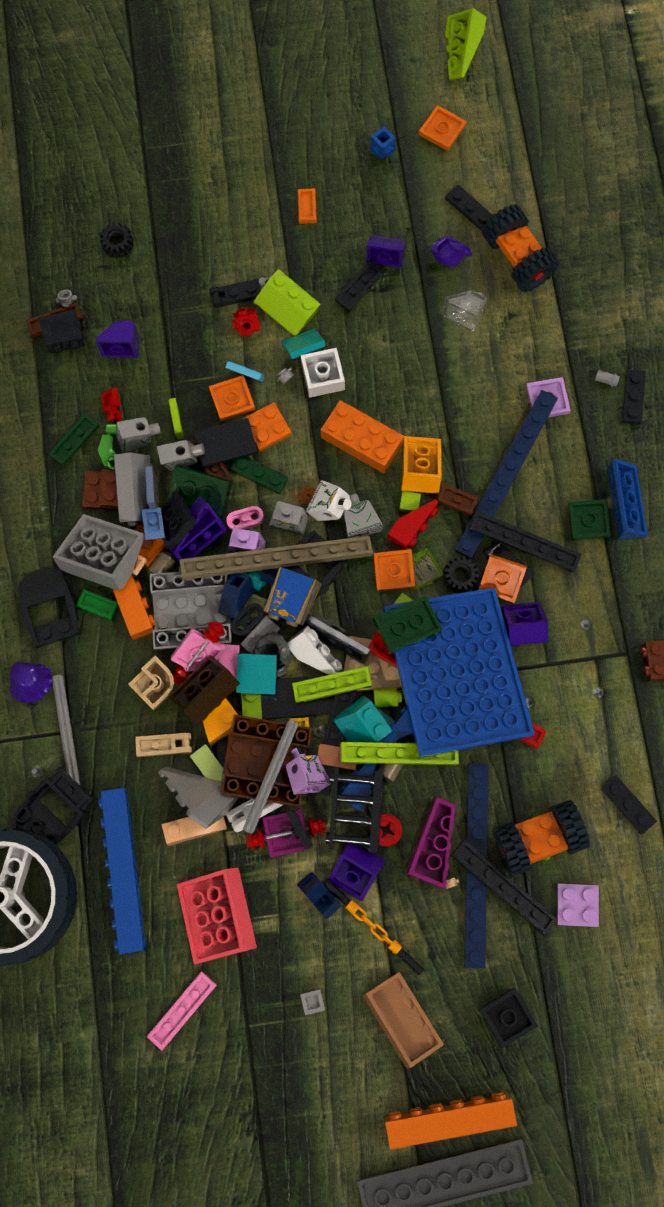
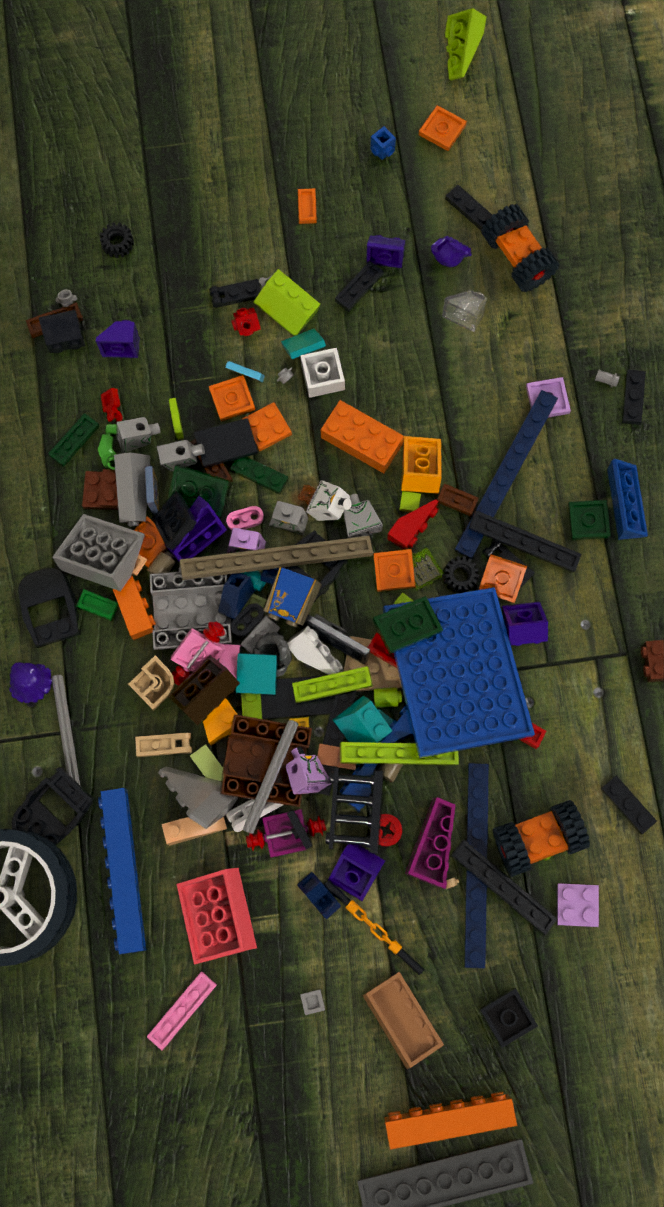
(153, 523): medium blue plate -> none

